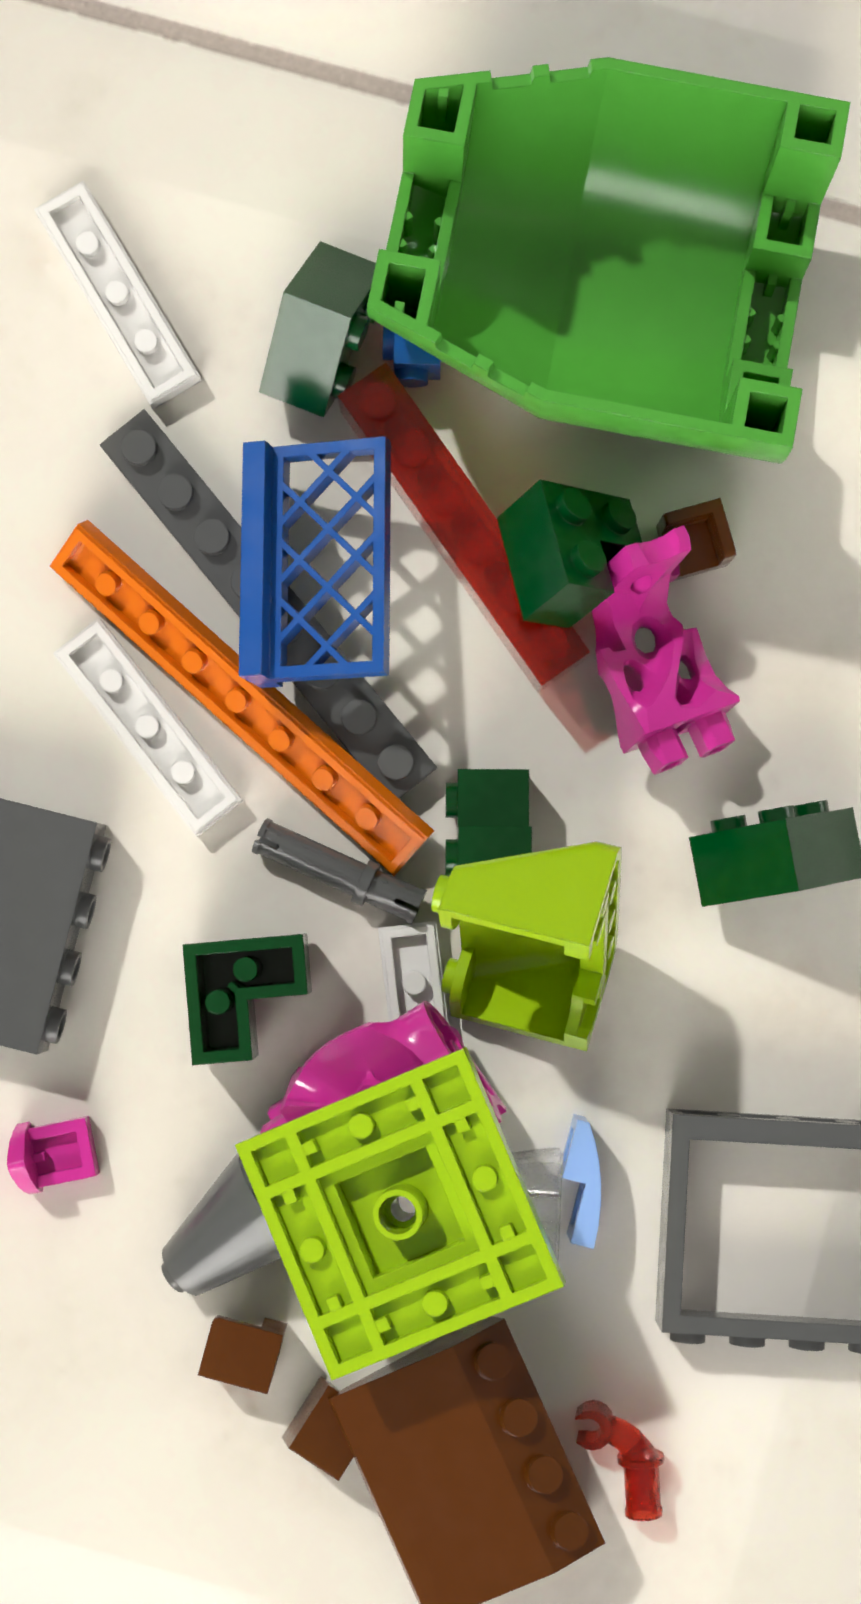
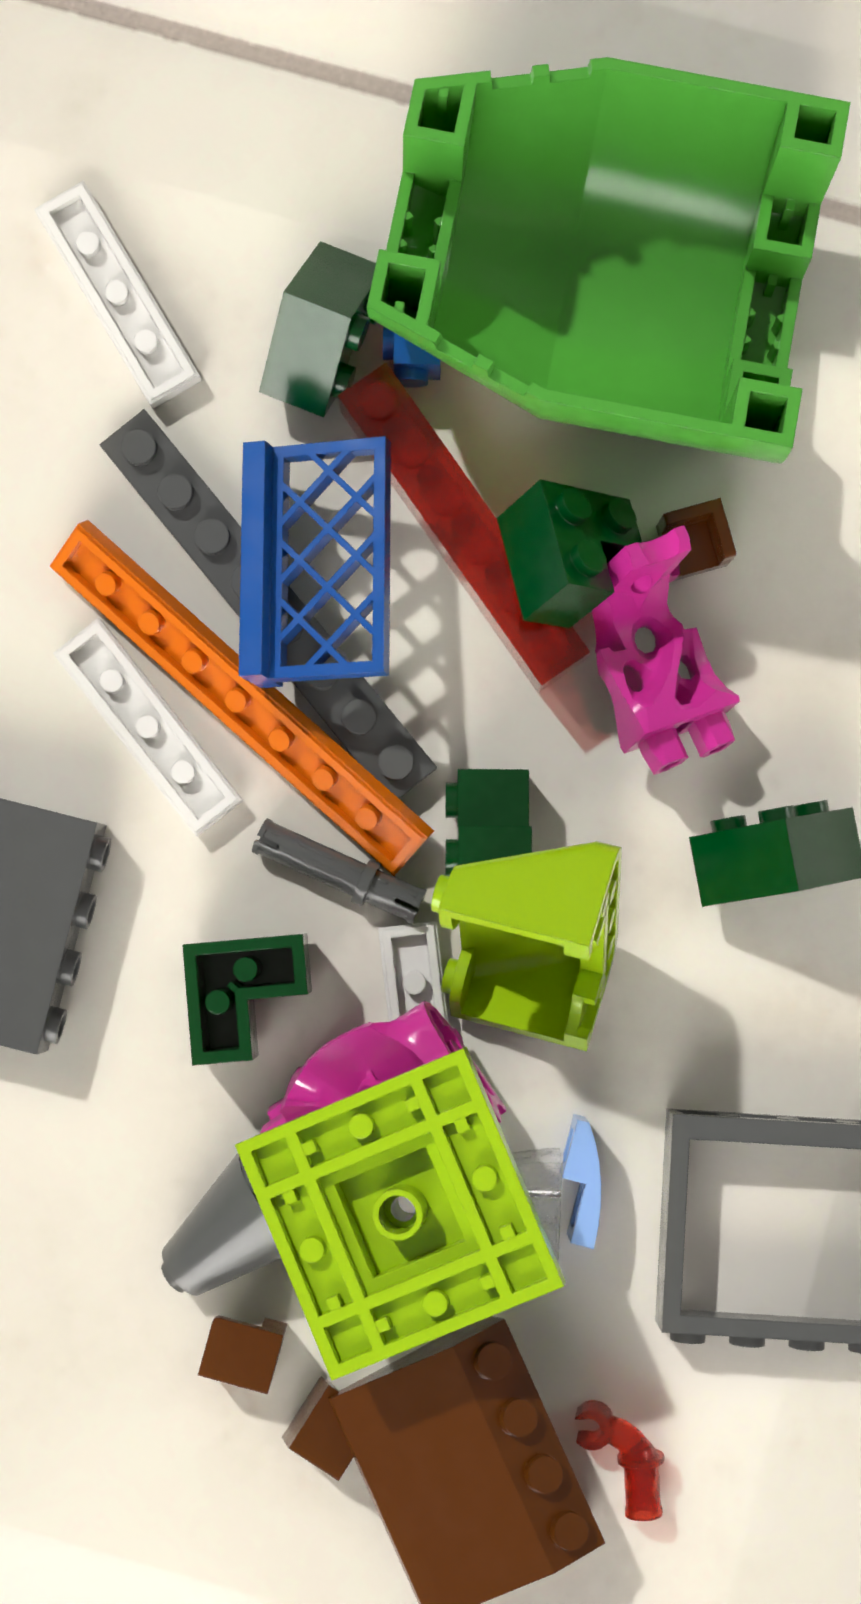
(51, 1154): dark pink tile -> none

